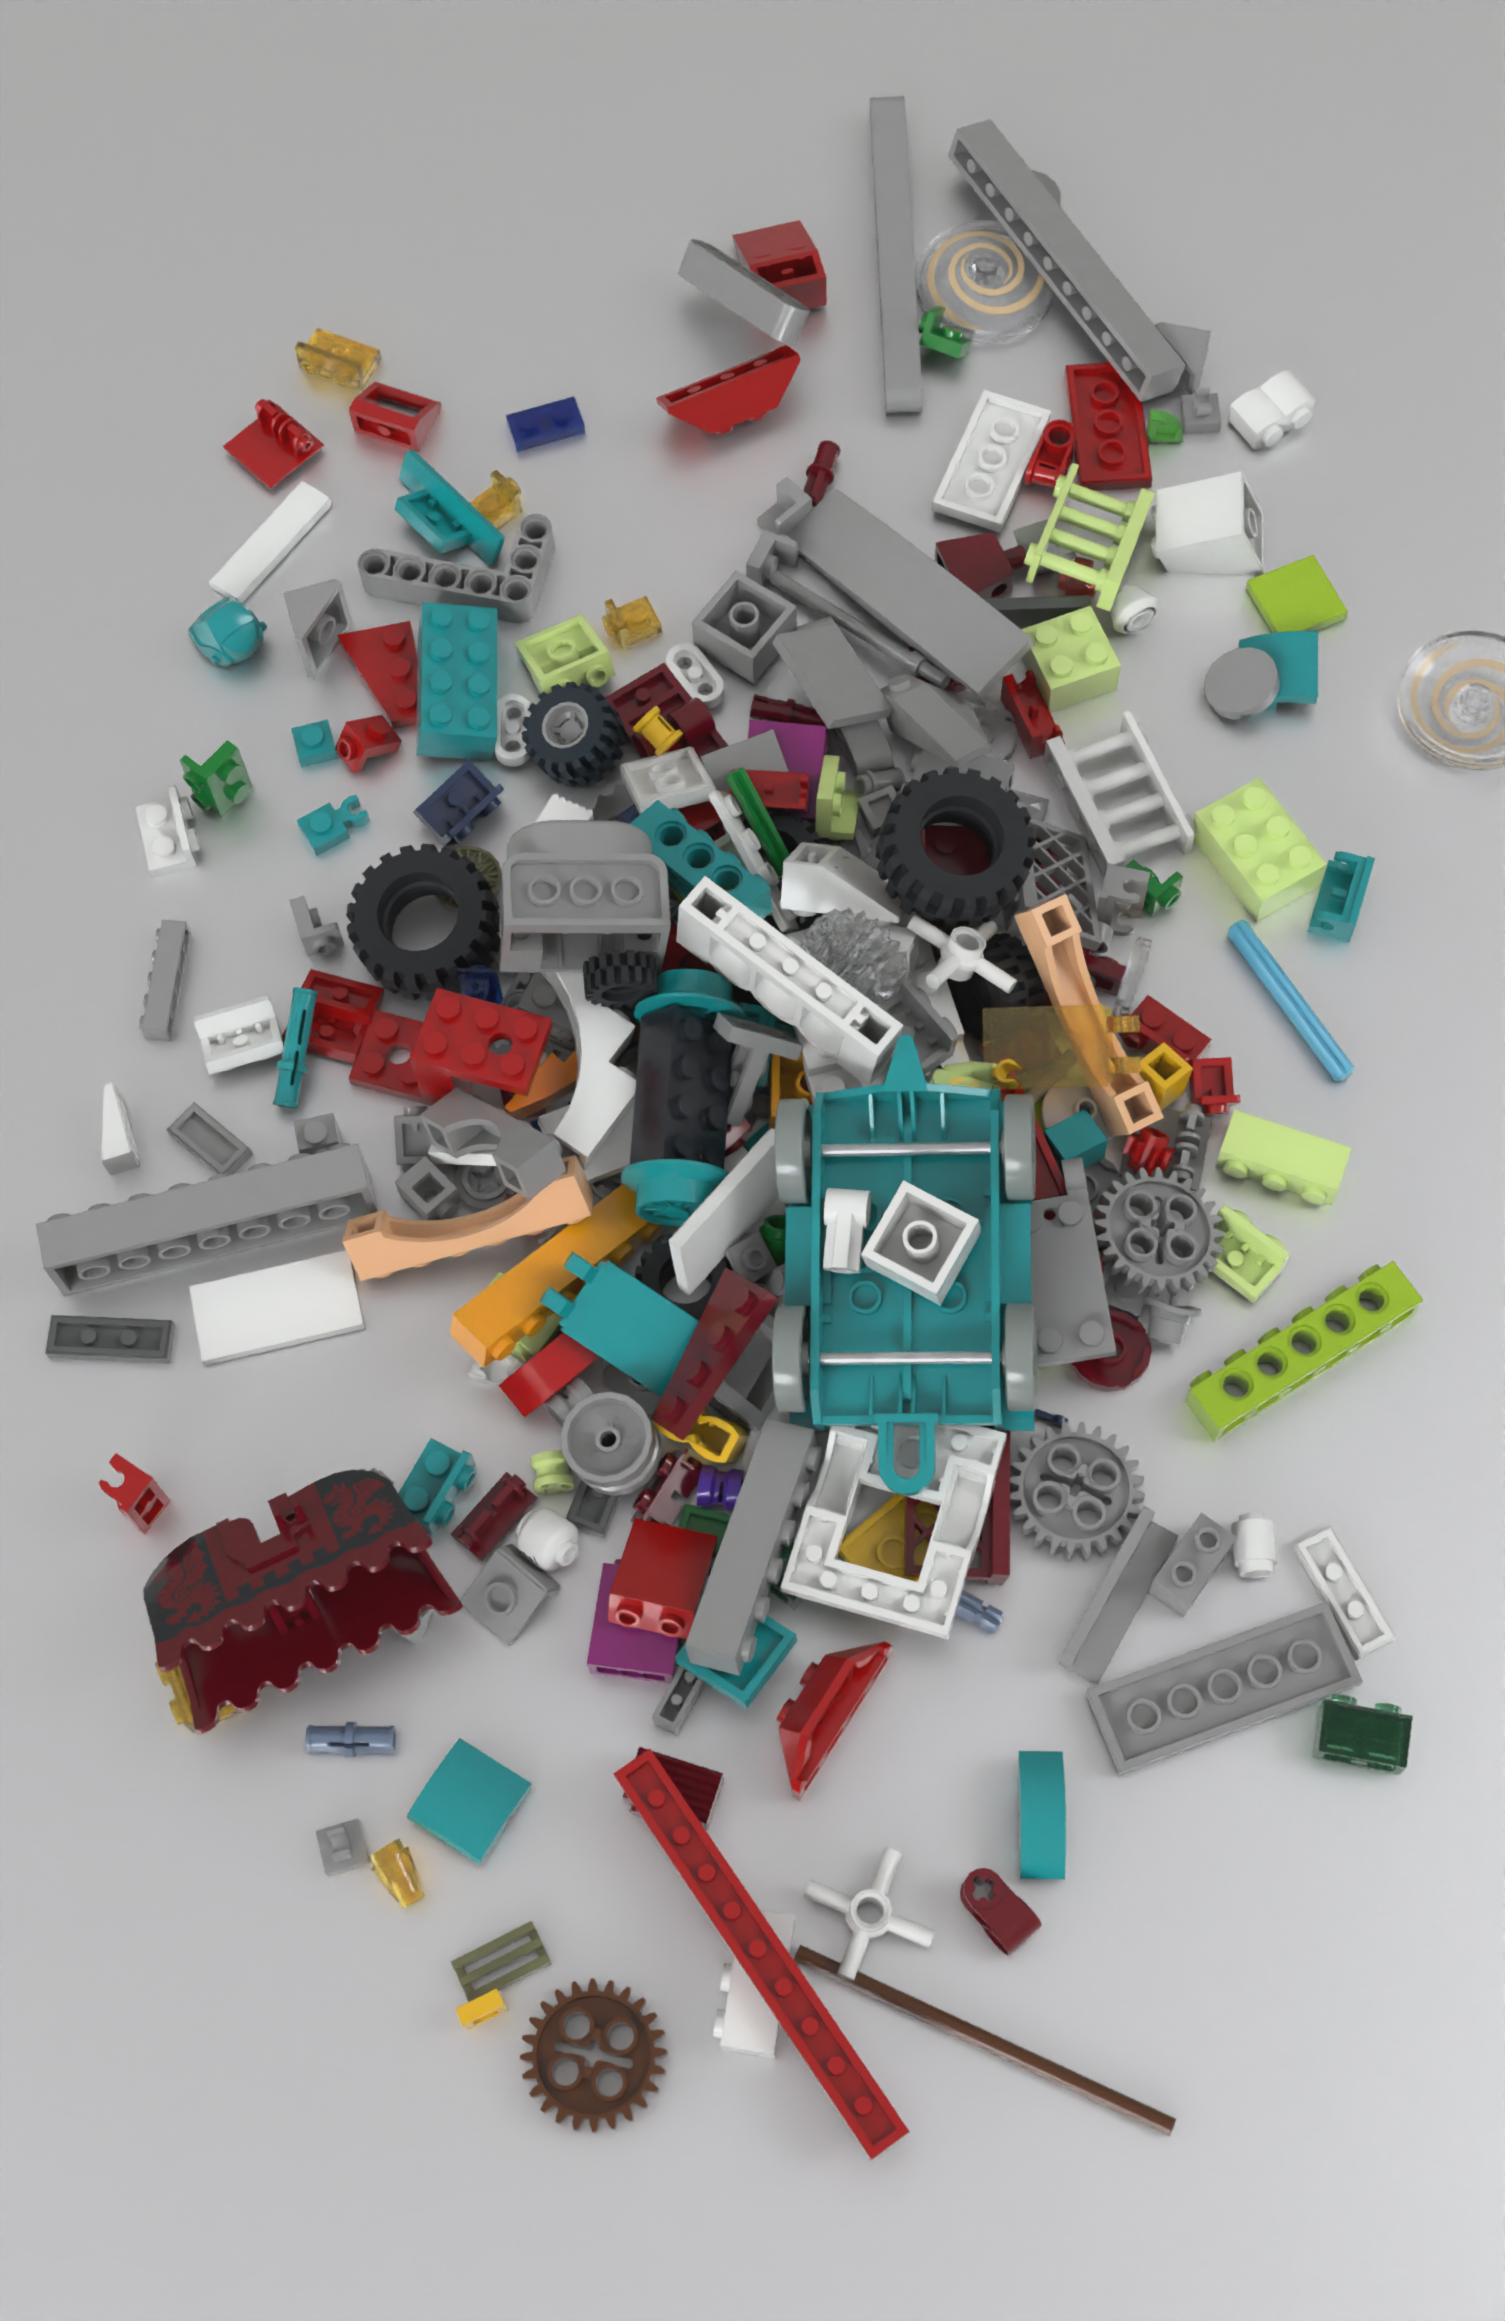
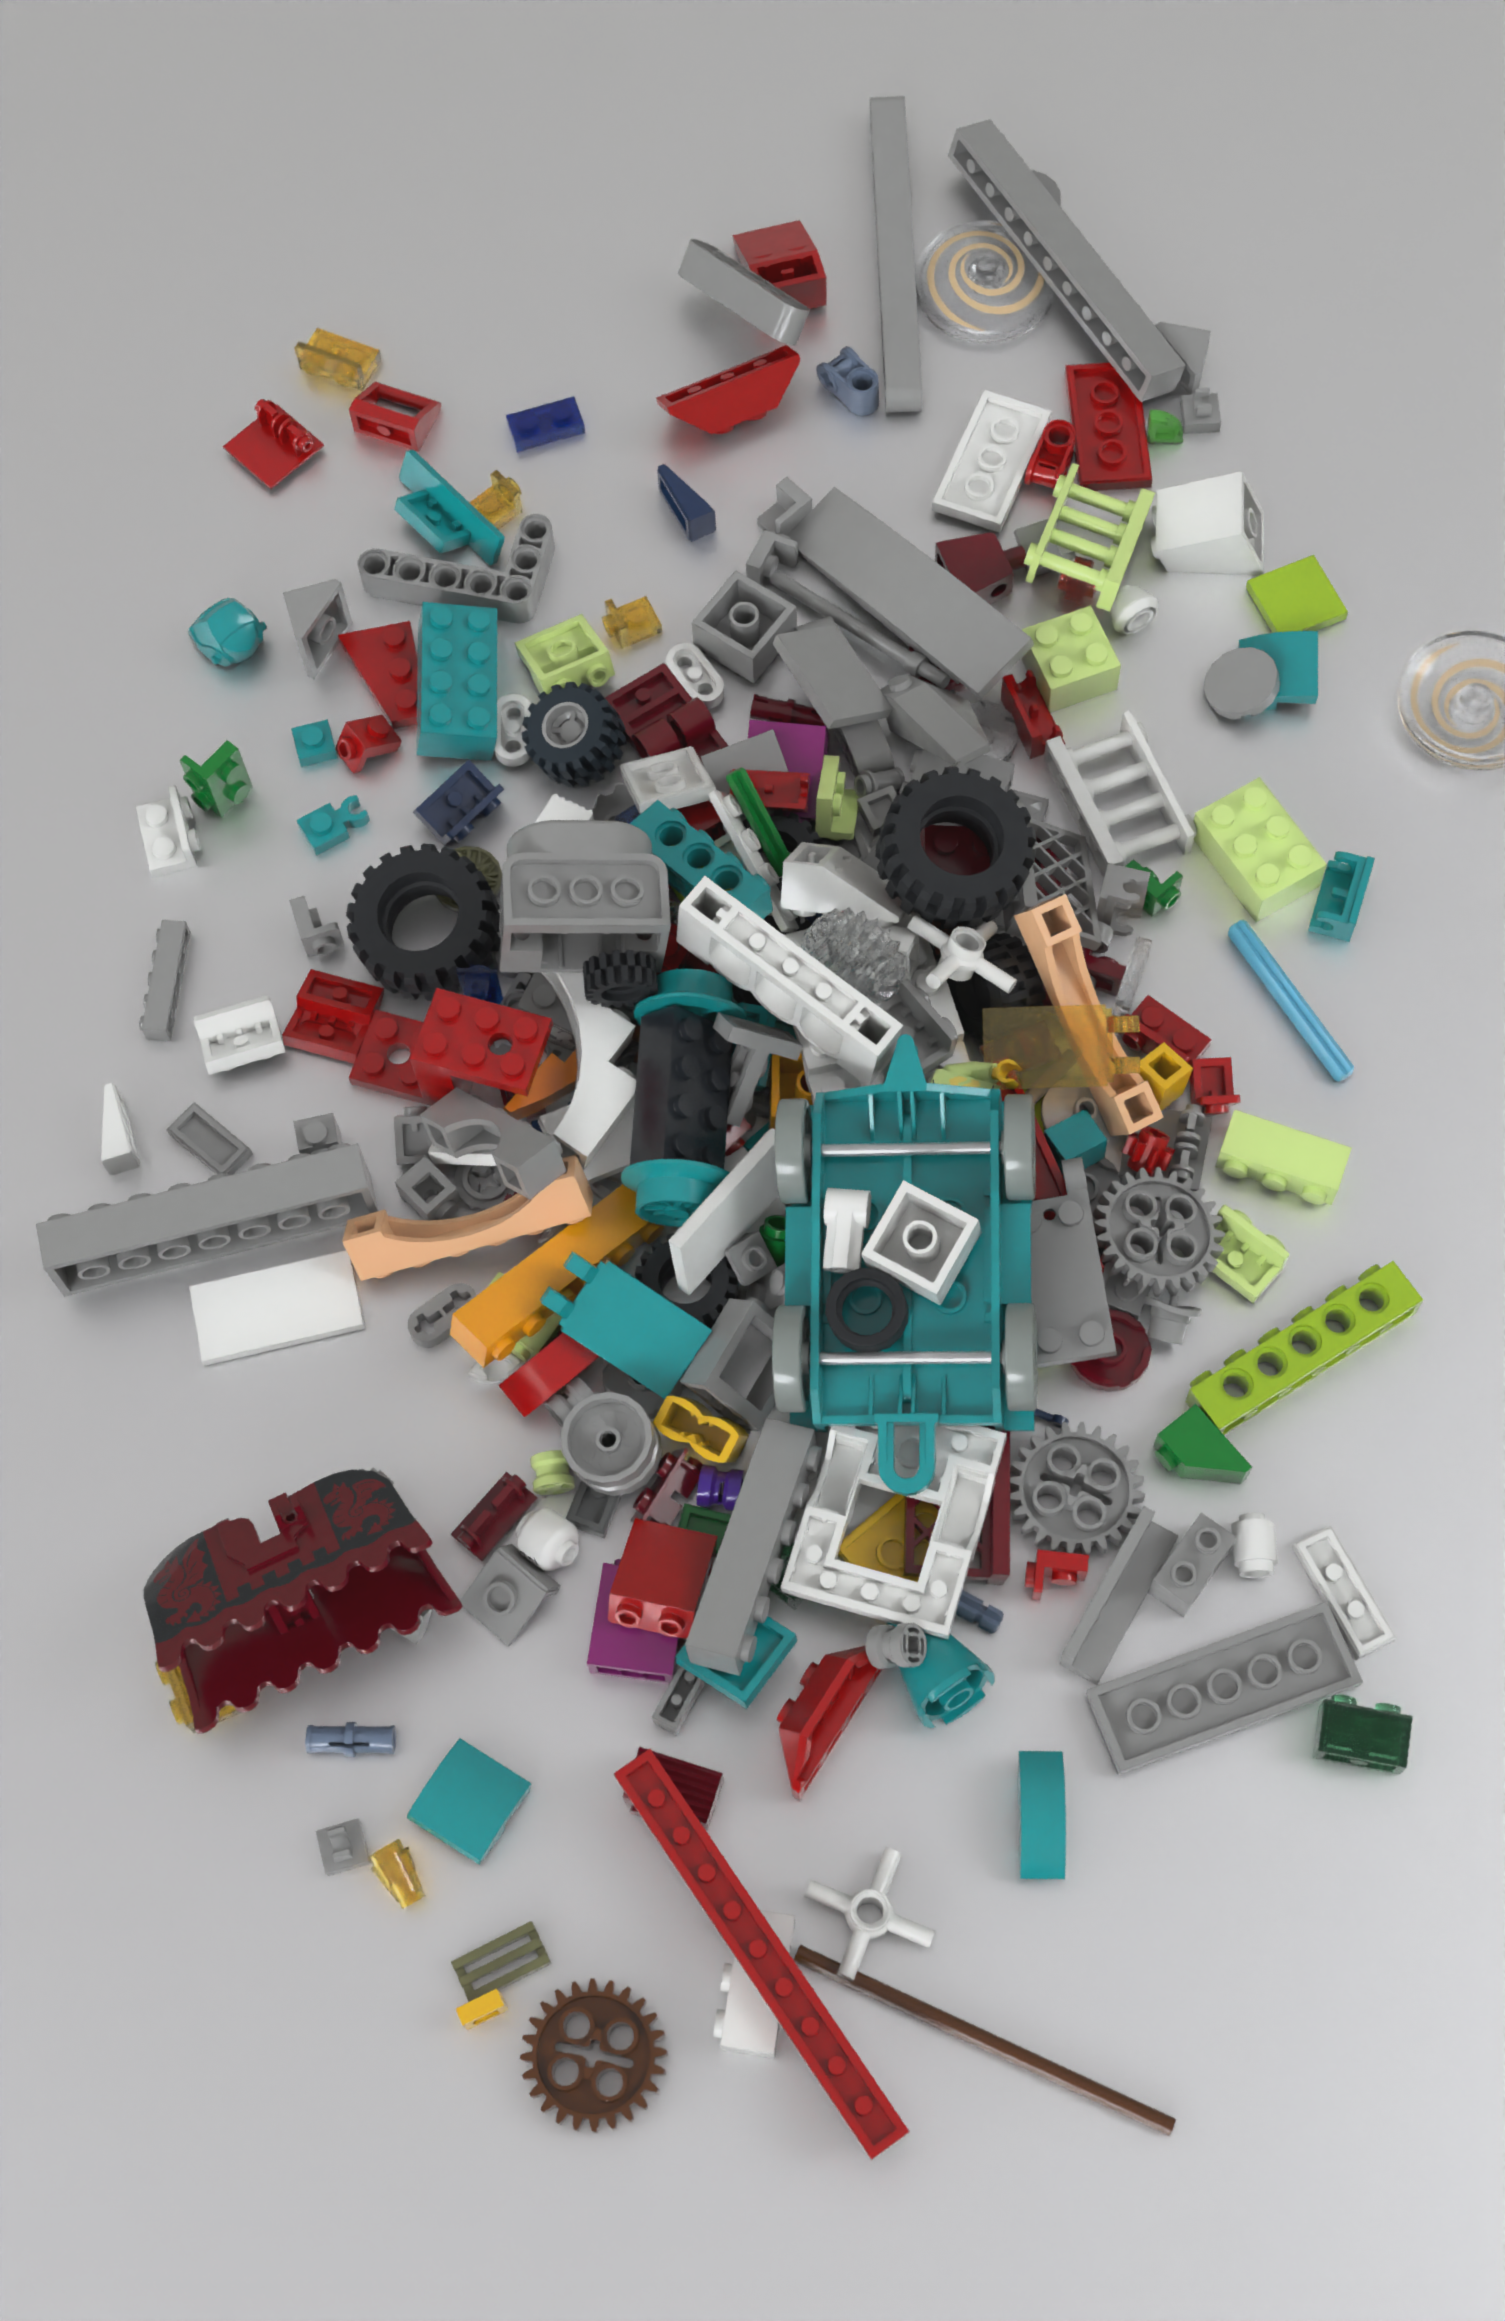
(110, 1339): dark grey tile -> none
(138, 1496): red hinge -> none
(271, 542): white tile -> none
(292, 1064): teal pin -> none
(435, 1309): none -> light grey beam
(436, 1484): teal bracket -> none
(657, 731): yellow bush -> none
(689, 508): none -> dark blue slope
(716, 1344): dark red wing -> none
(821, 473): dark red axle -> none
(851, 382): none -> sand blue piece
(854, 1280): none -> black tyre
(896, 1645): none -> light grey wheel
(945, 340): green bracket -> none
(947, 1680): none -> teal cone
(1003, 1918): dark red piece -> none
(1034, 610): dark grey tile -> none
(1060, 1566): none -> red bracket
(1200, 1450): none -> green slope
(1272, 409): white brick -> none

